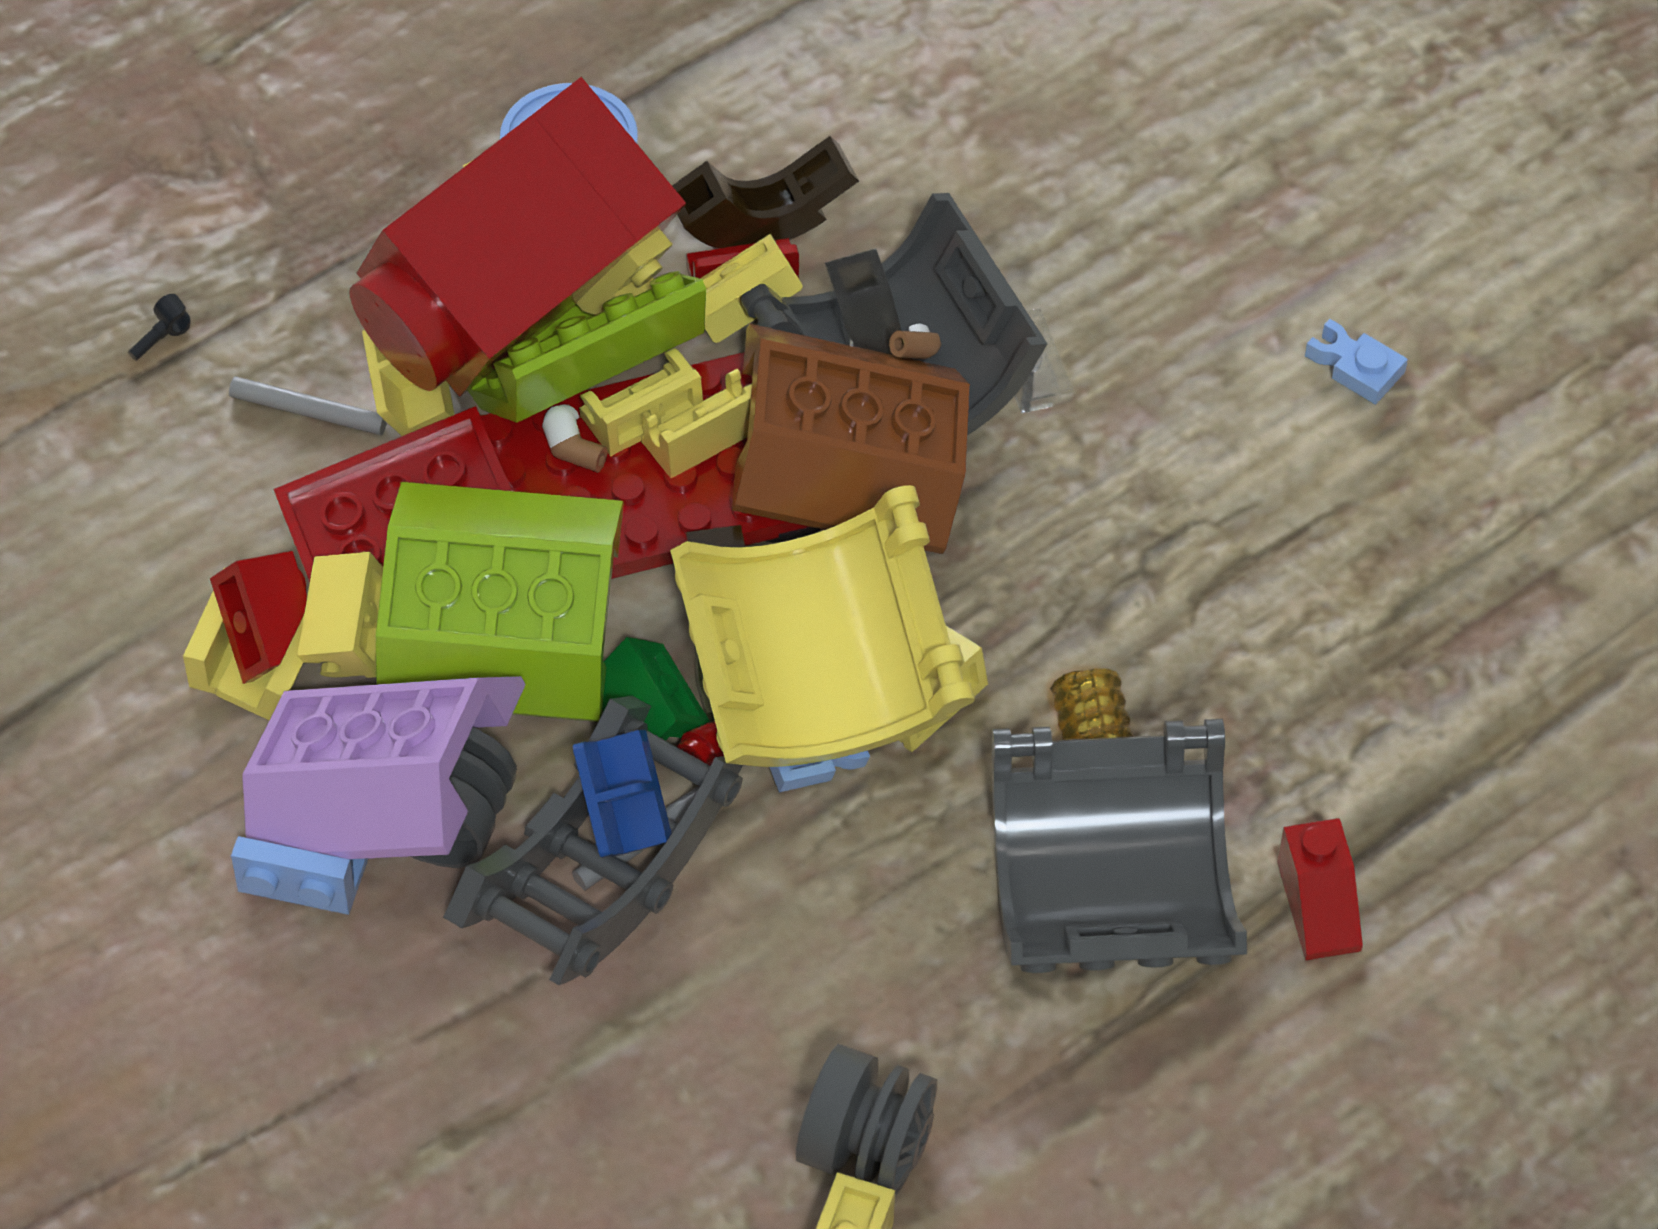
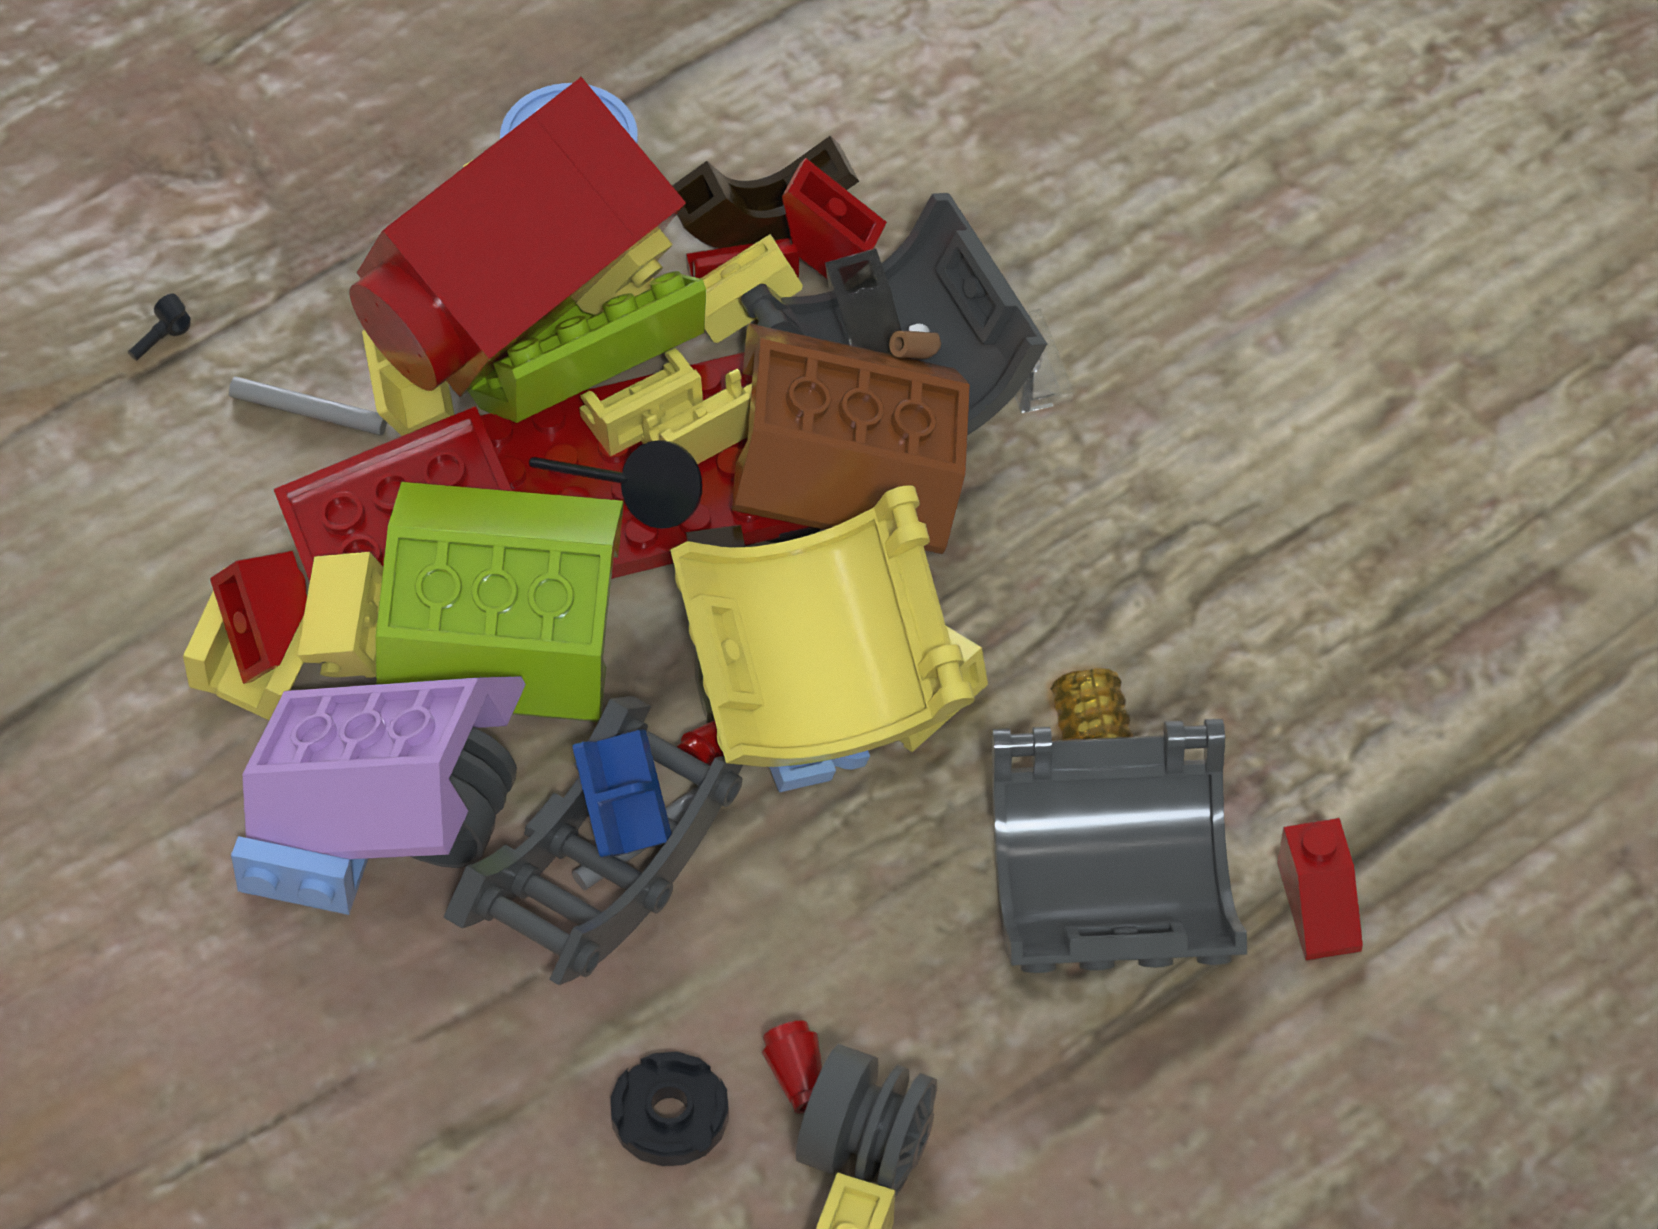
(565, 439): arm -> none
(650, 674): green panel -> none
(657, 482): none -> black piece
(669, 1139): none -> black tile
(794, 1059): none -> red cone
(827, 218): none -> red slope
(1359, 365): light blue plate -> none

